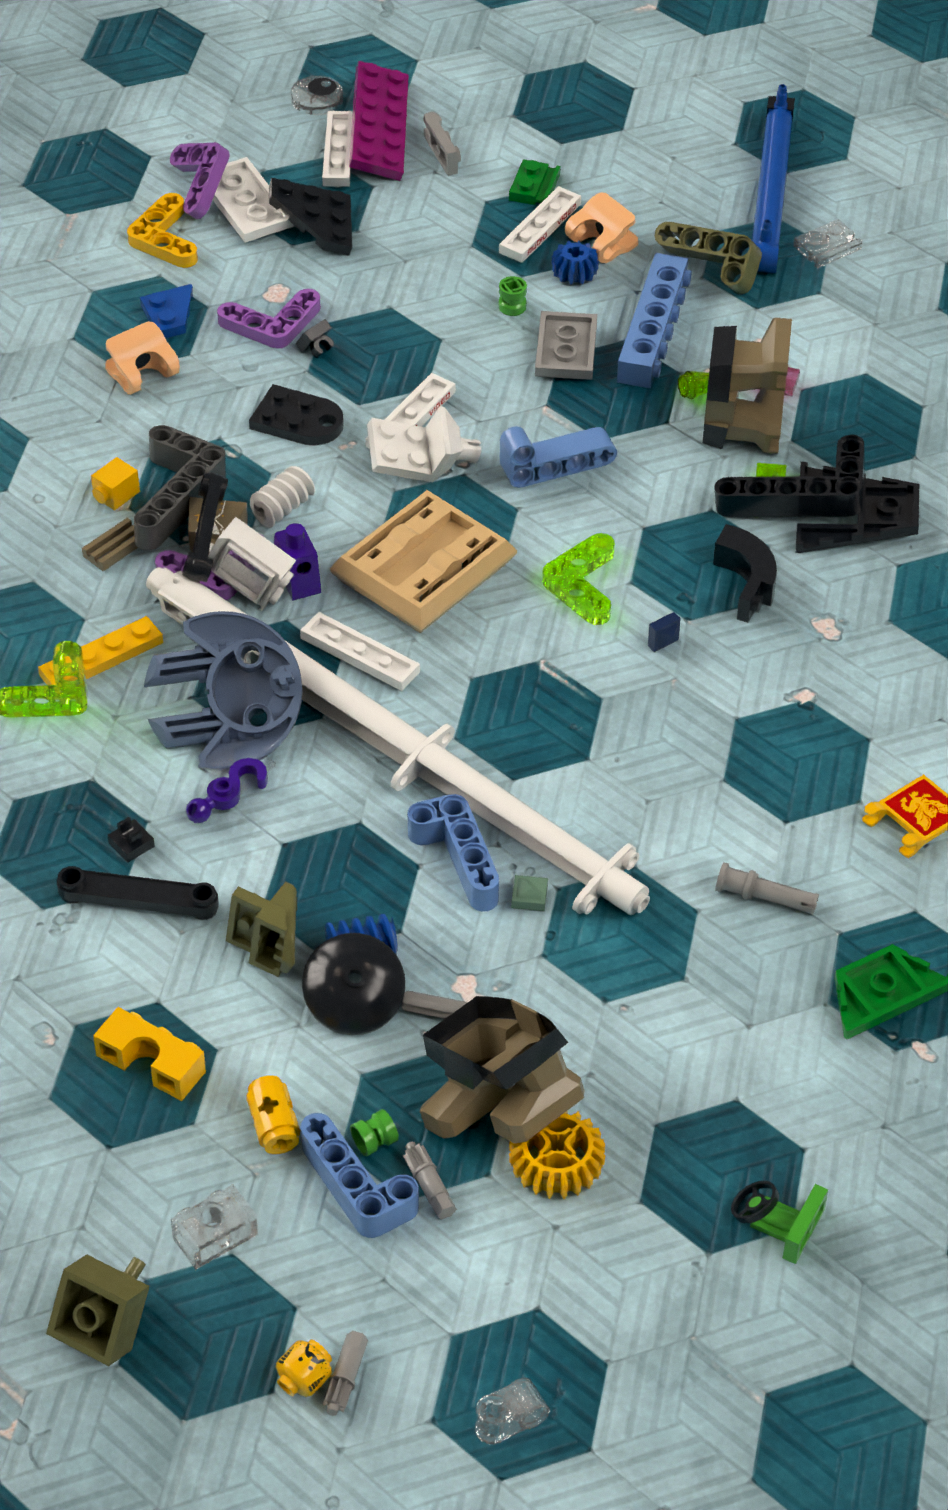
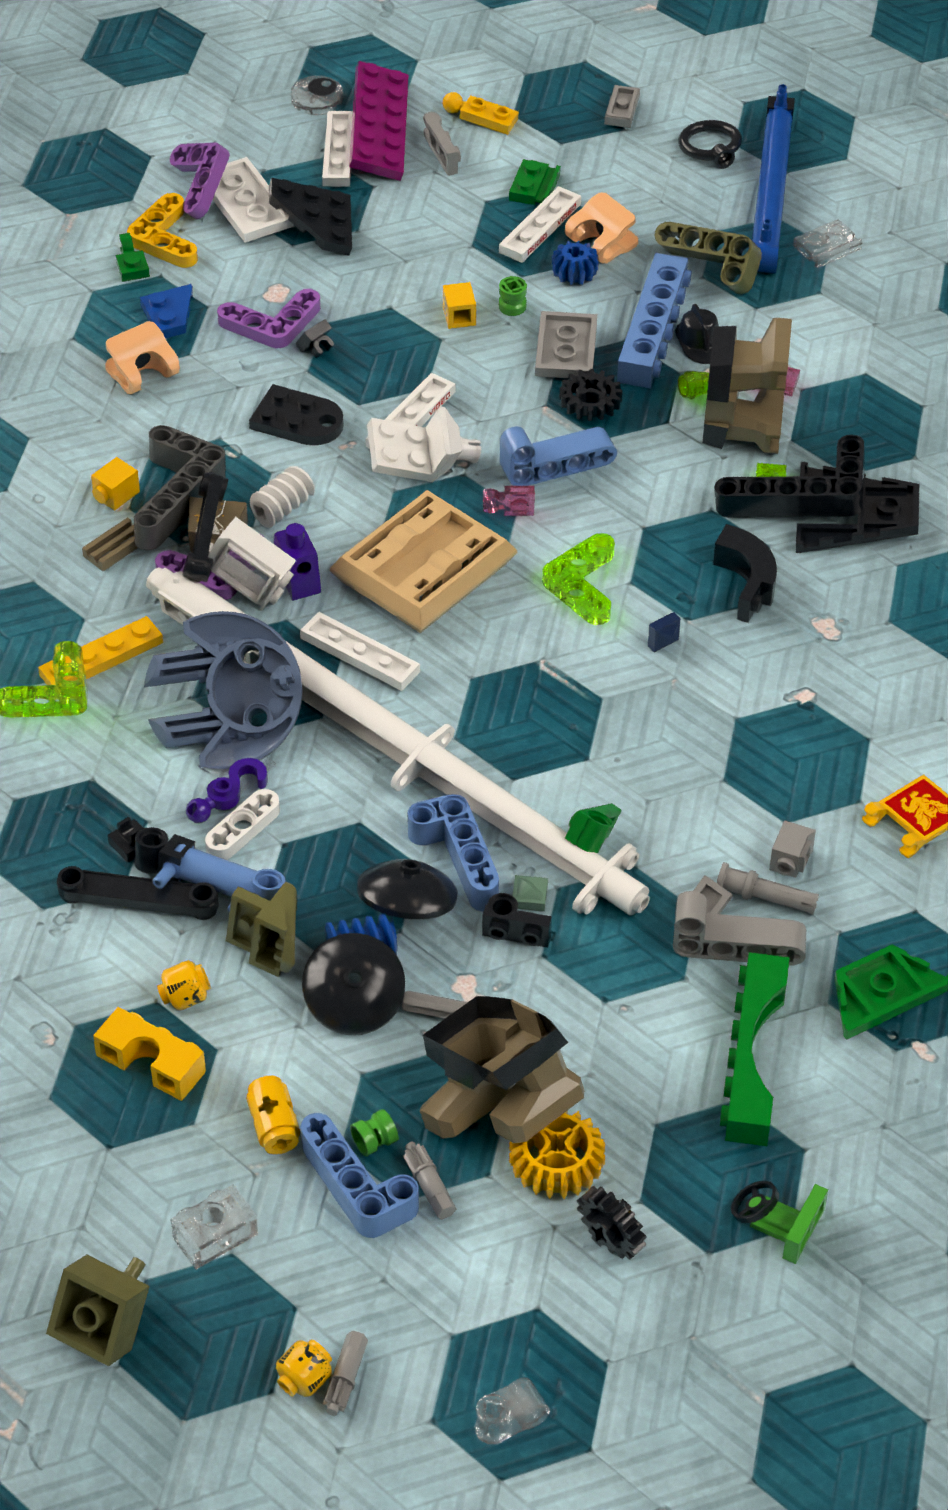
(131, 264): none -> green plate
(180, 861): none -> medium blue piece
(184, 985): none -> yellow head
(246, 811): none -> white beam
(407, 889): none -> black dish
(459, 305): none -> yellow brick
(481, 112): none -> yellow plate
(505, 922): none -> black plate
(514, 500): none -> clear pink plate
(590, 394): none -> black gear
(592, 826): none -> green plate
(611, 1222): none -> black gear
(622, 106): none -> light grey plate
(696, 334): none -> black piece
(716, 895): none -> light grey plate
(721, 155): none -> black piece
(732, 936): none -> light grey beam
(751, 1103): none -> green arch
(792, 849): none -> light grey window

